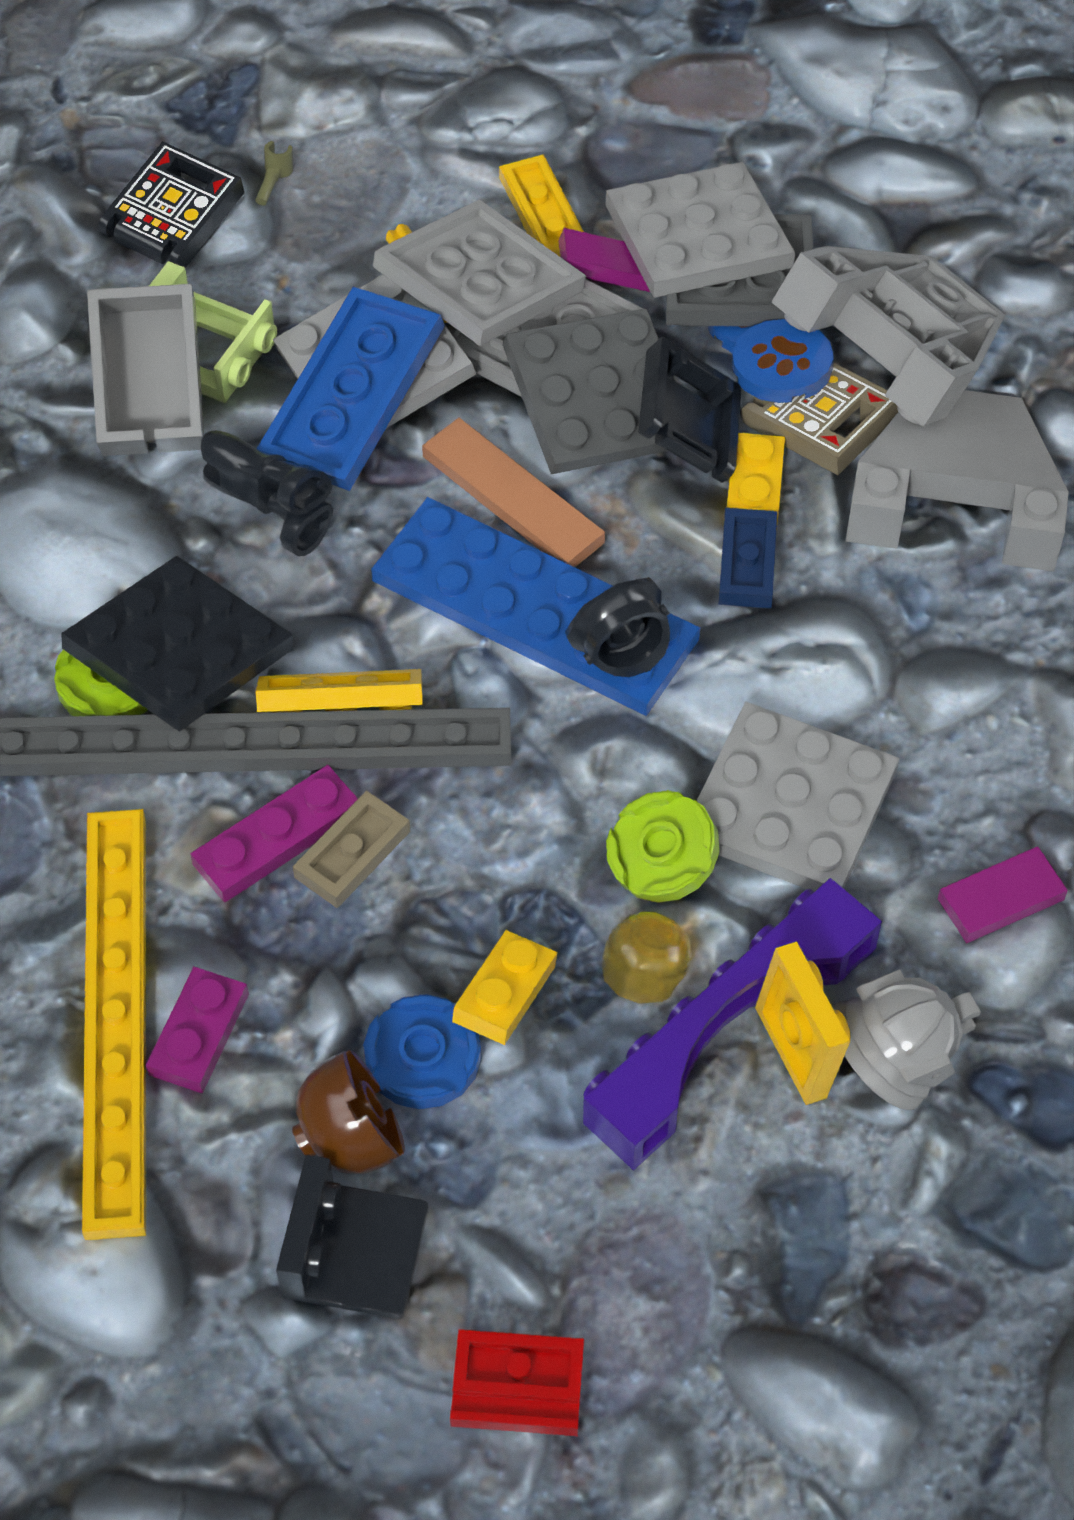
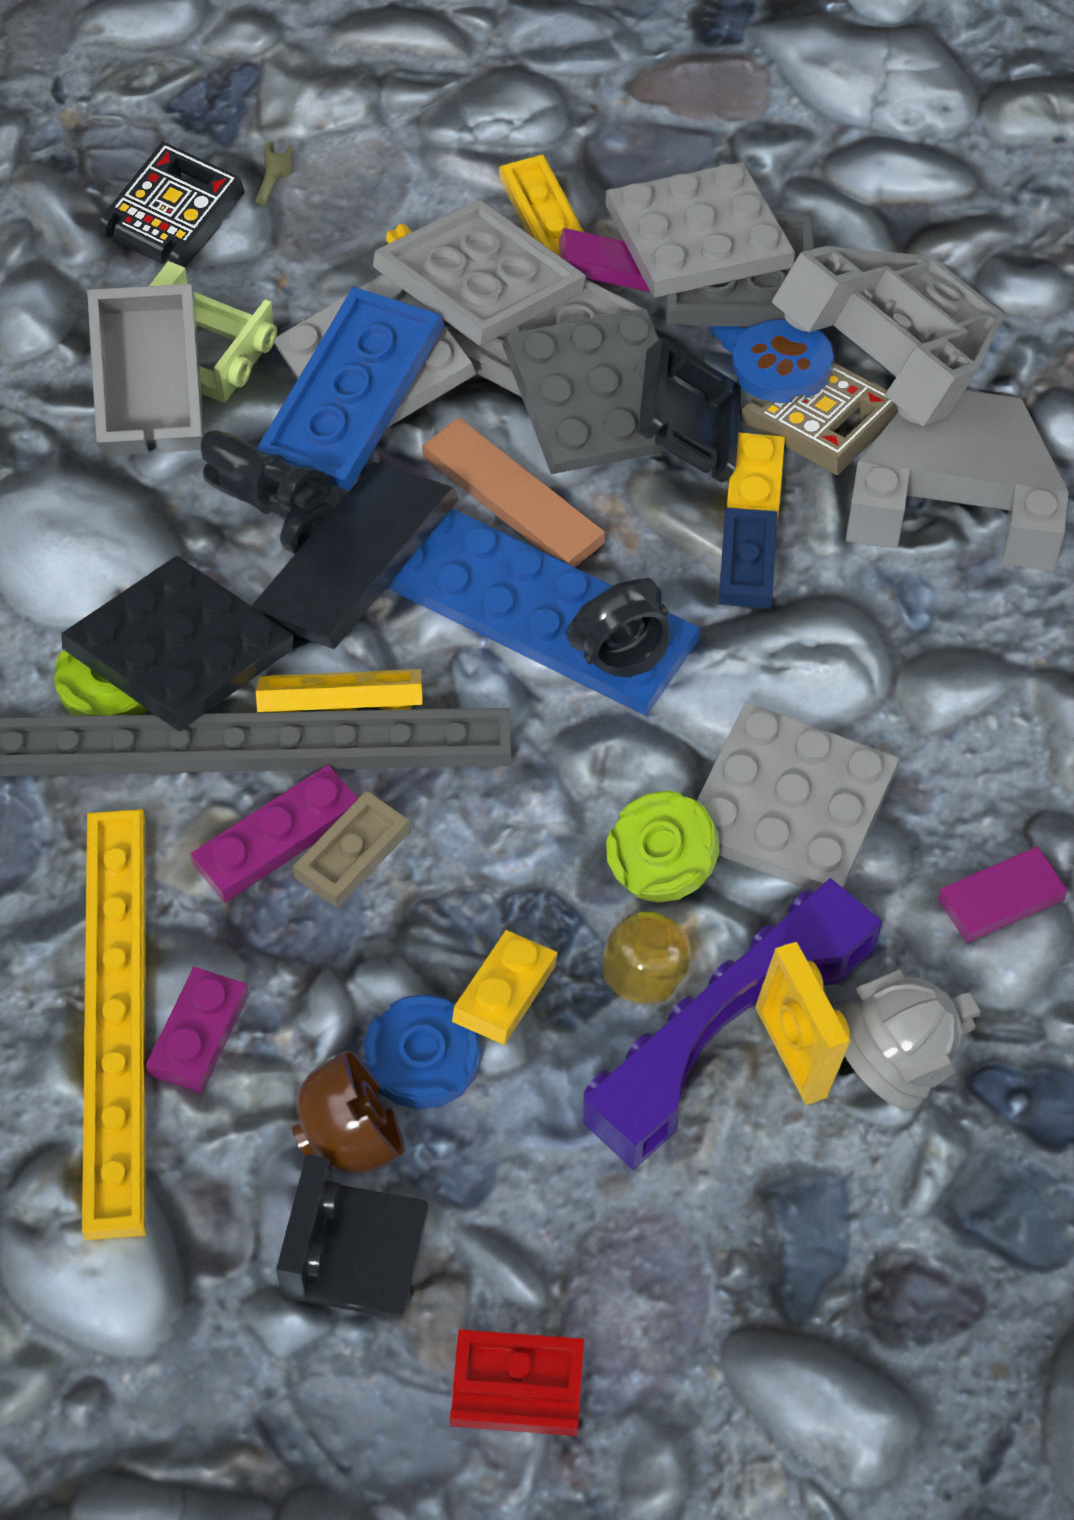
(355, 553): none -> black tile

